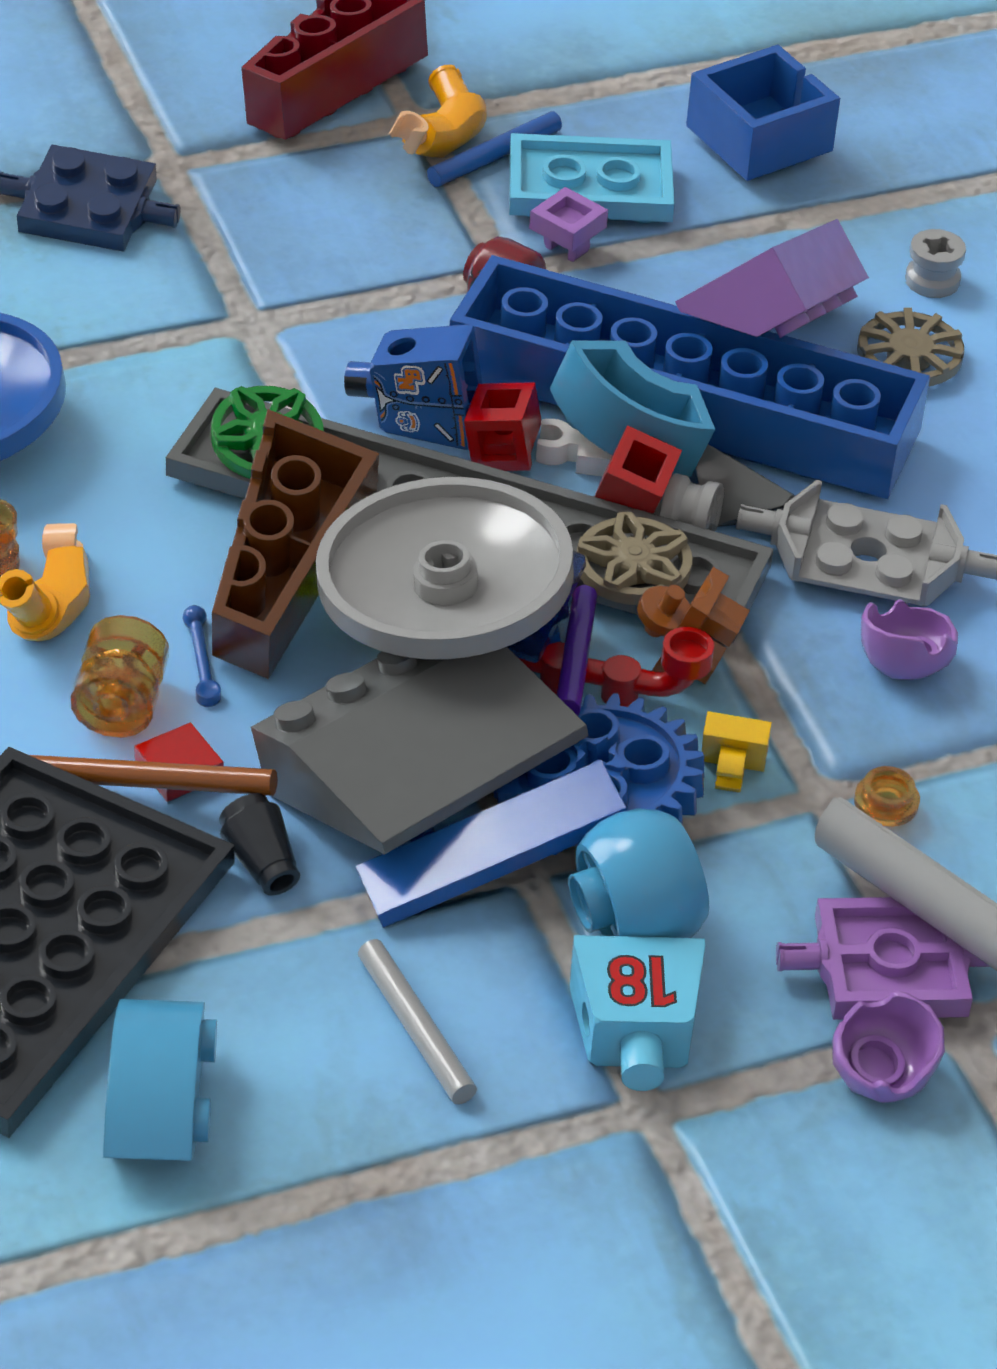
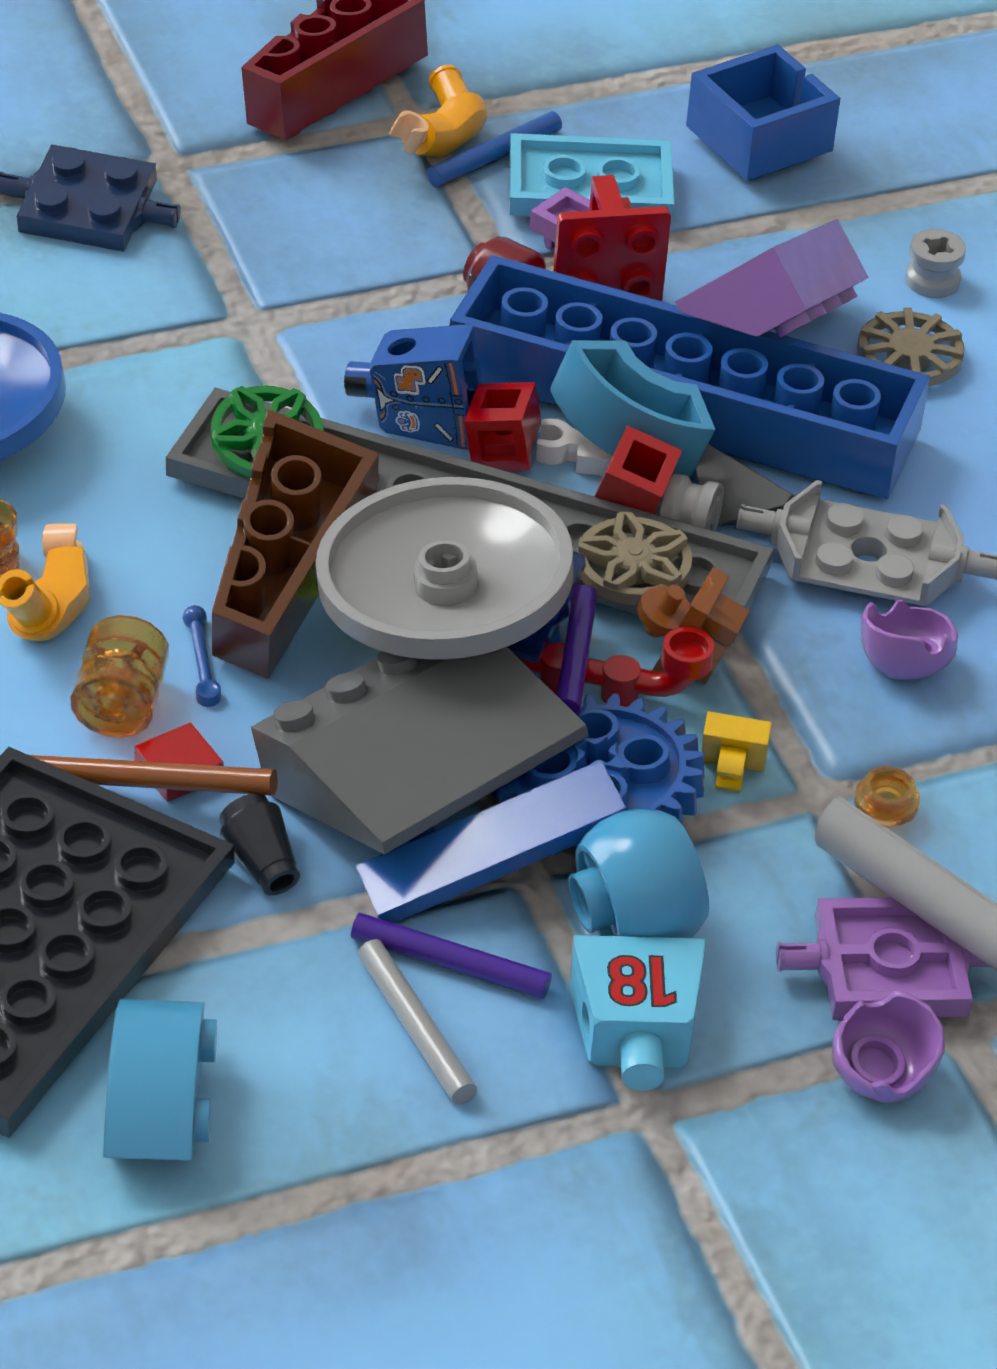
(452, 955): none -> dark purple bar
(614, 242): none -> red bracket

